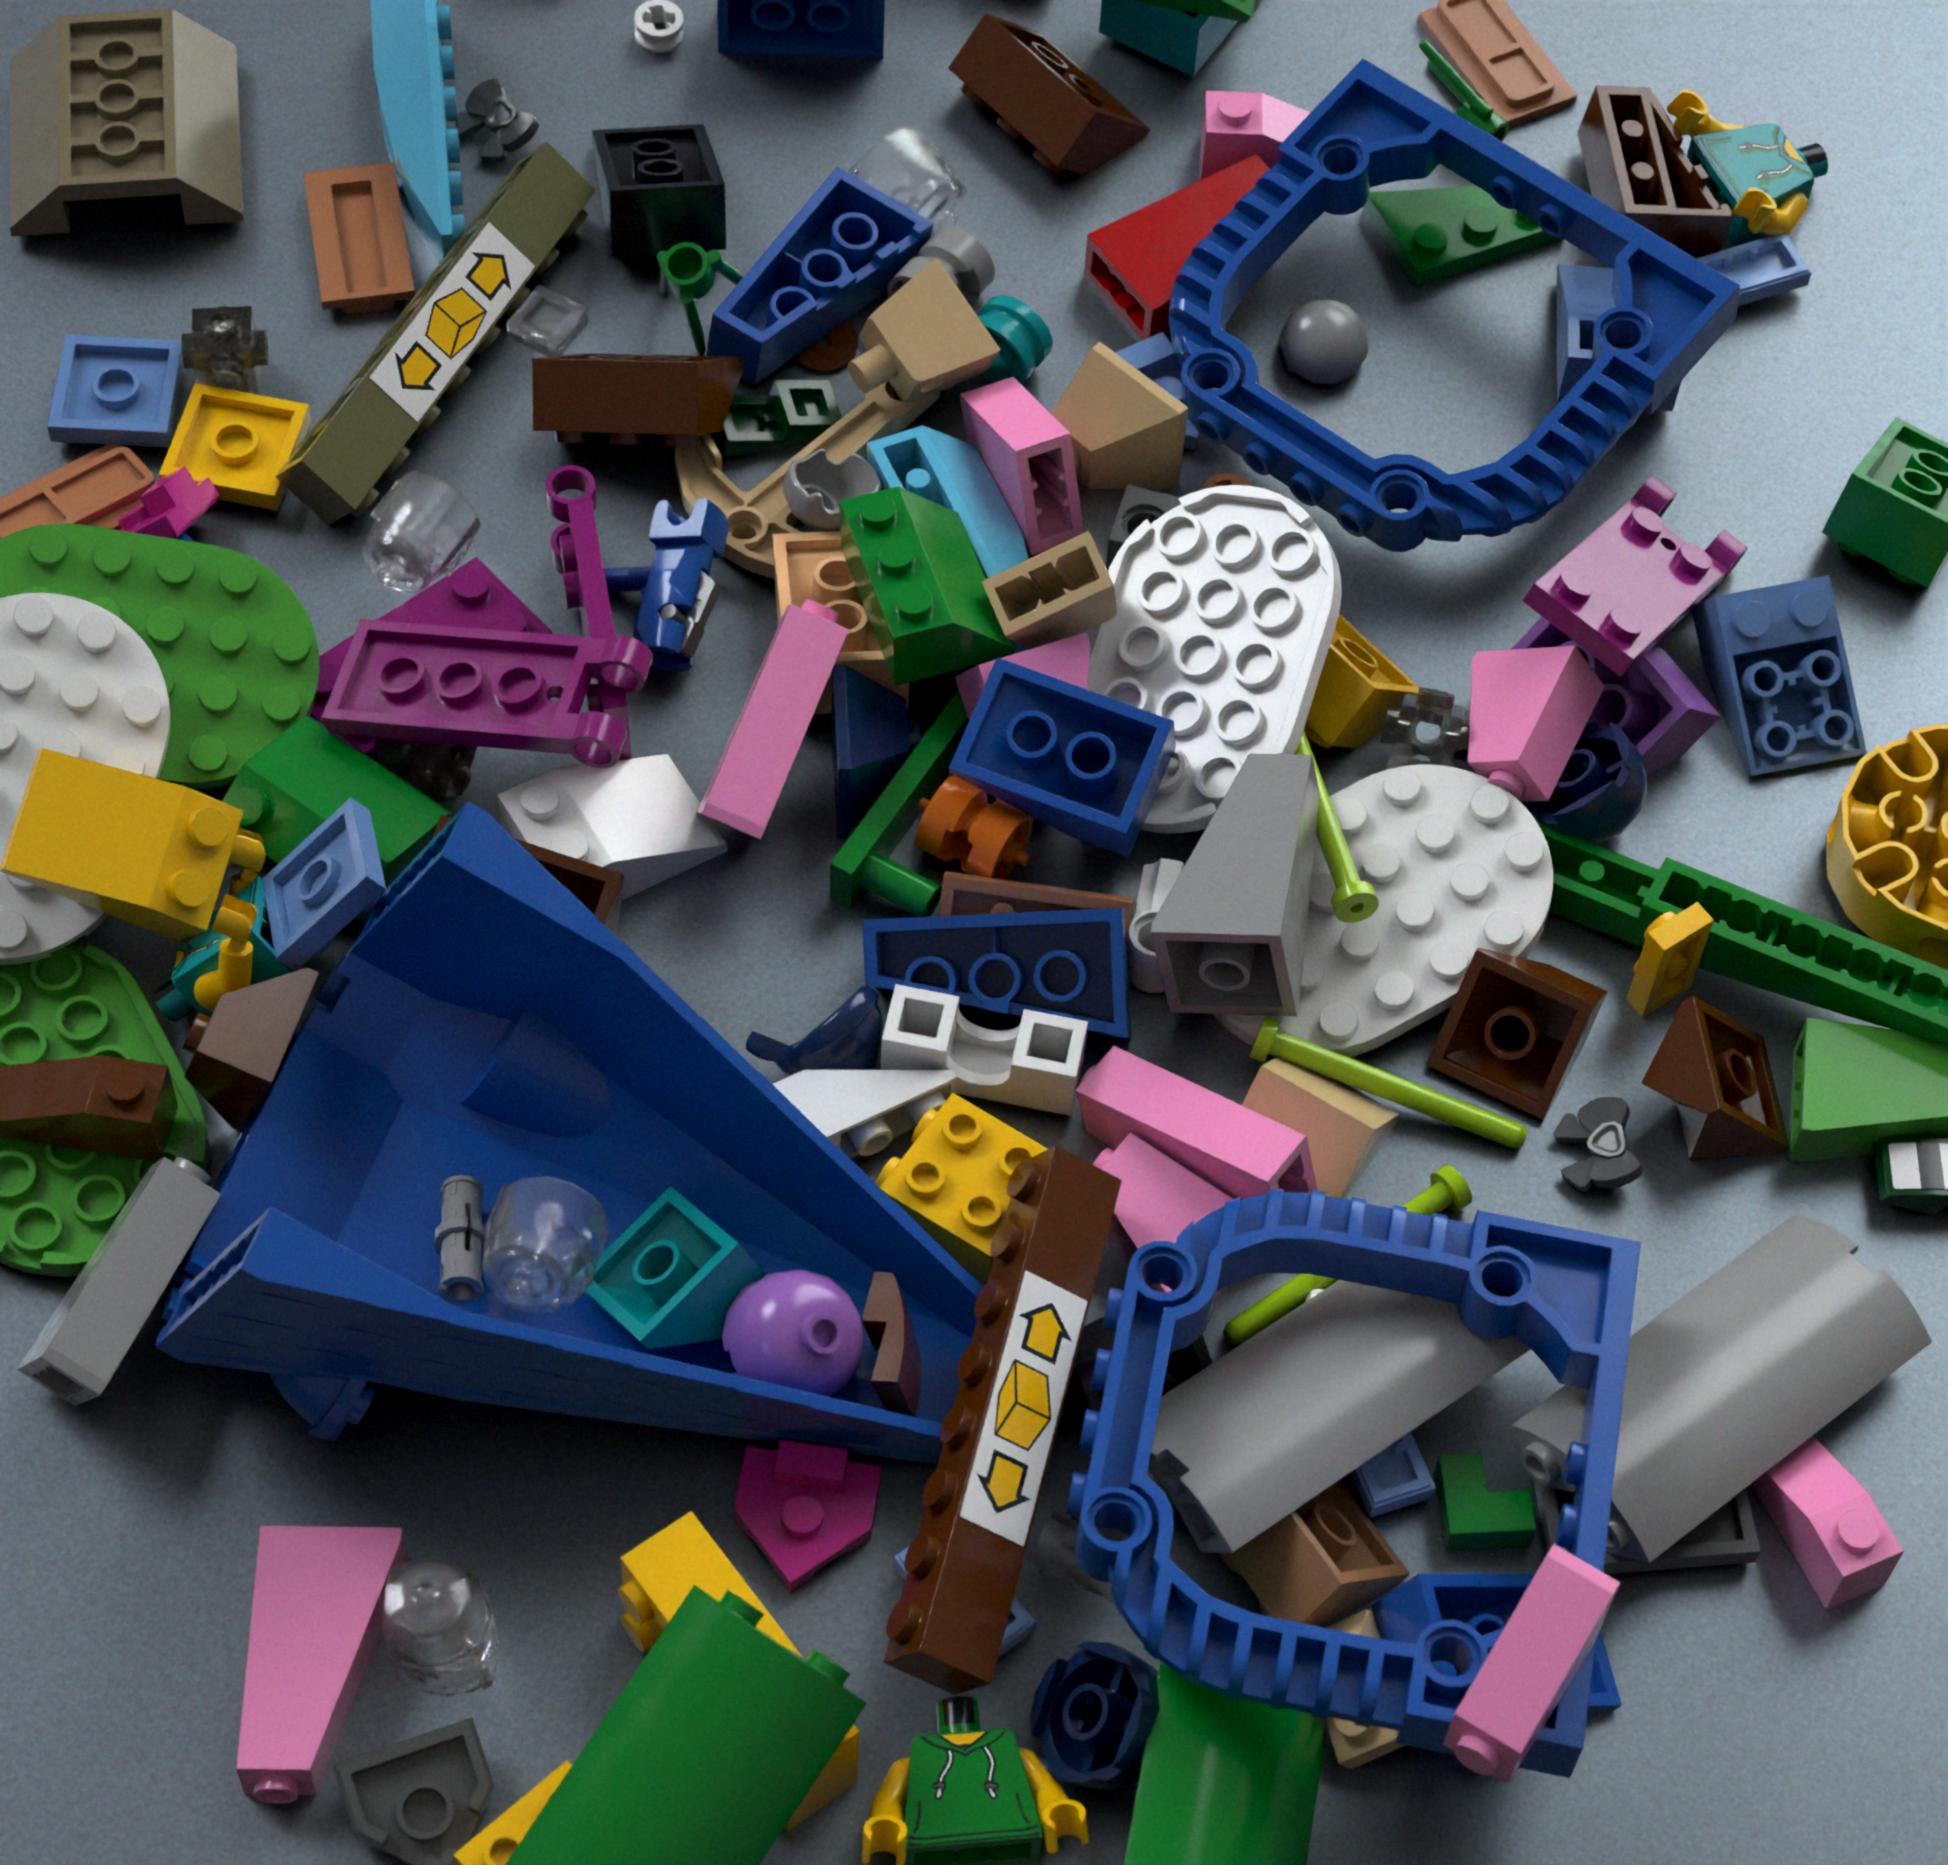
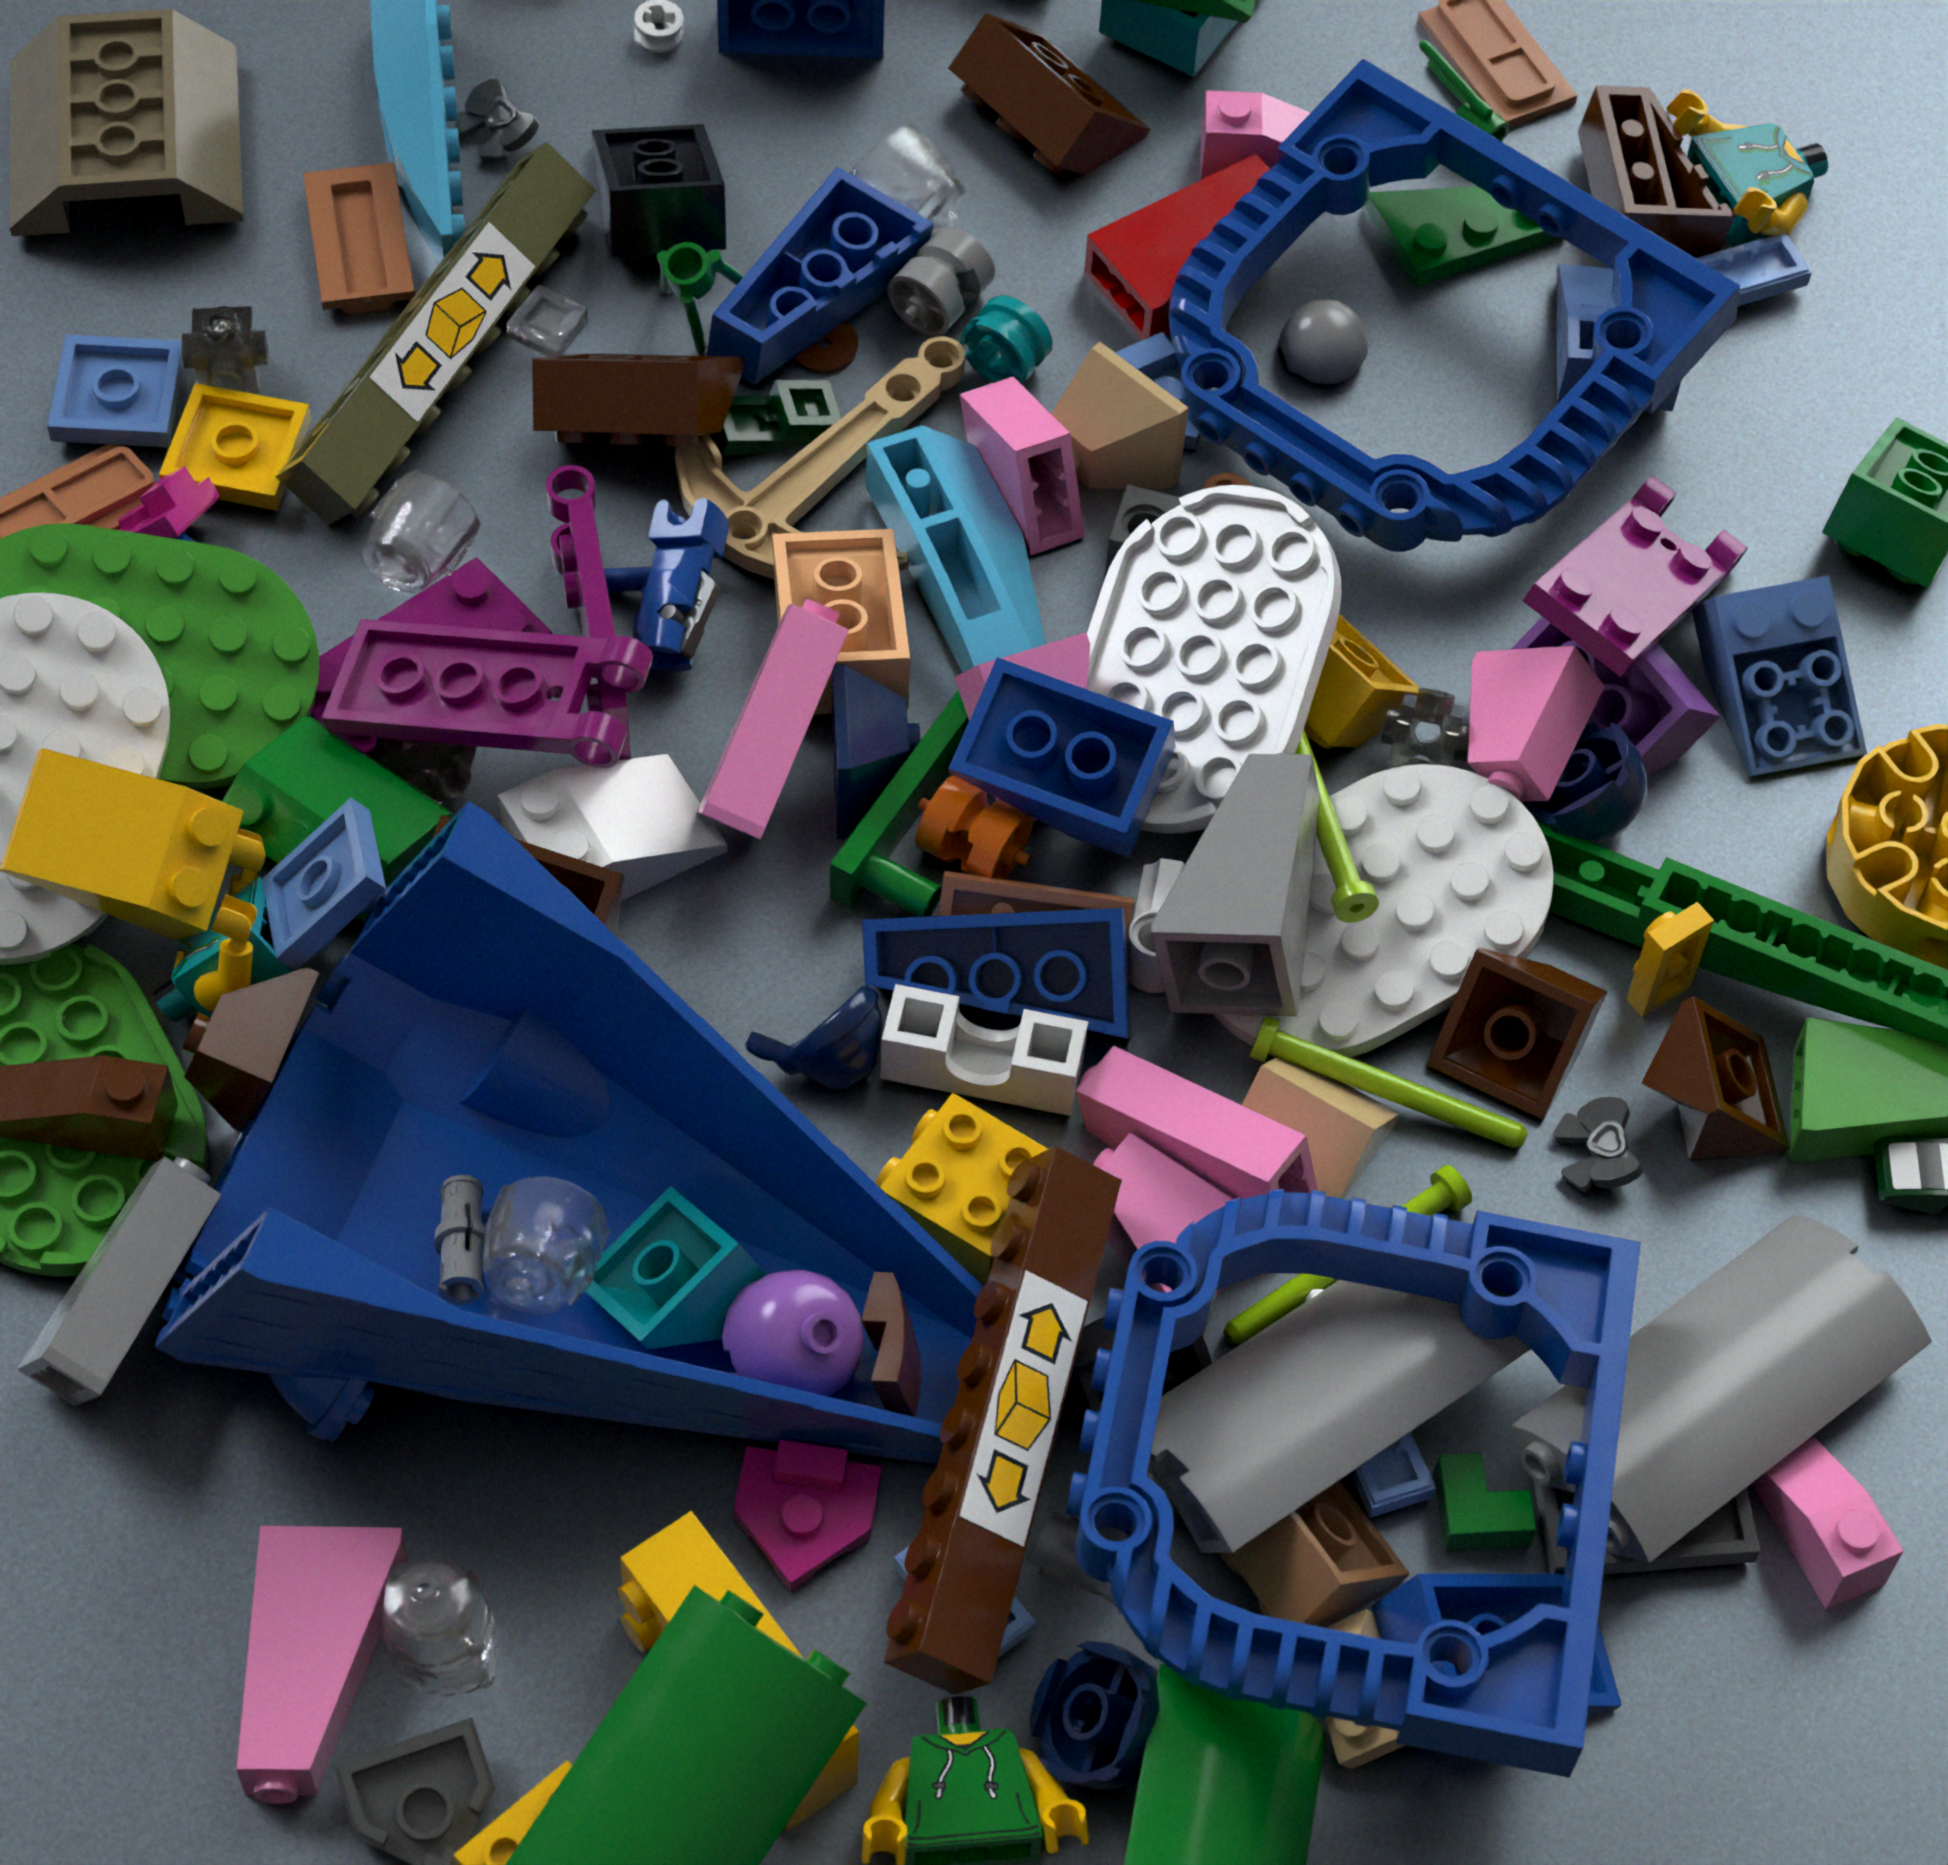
(818, 485): light grey hair -> none
(867, 1107): white slope -> none
(919, 584): green slope -> none
(923, 339): tan torso -> none
(1053, 594): tan torso -> none
(1531, 1665): bright pink slope -> none

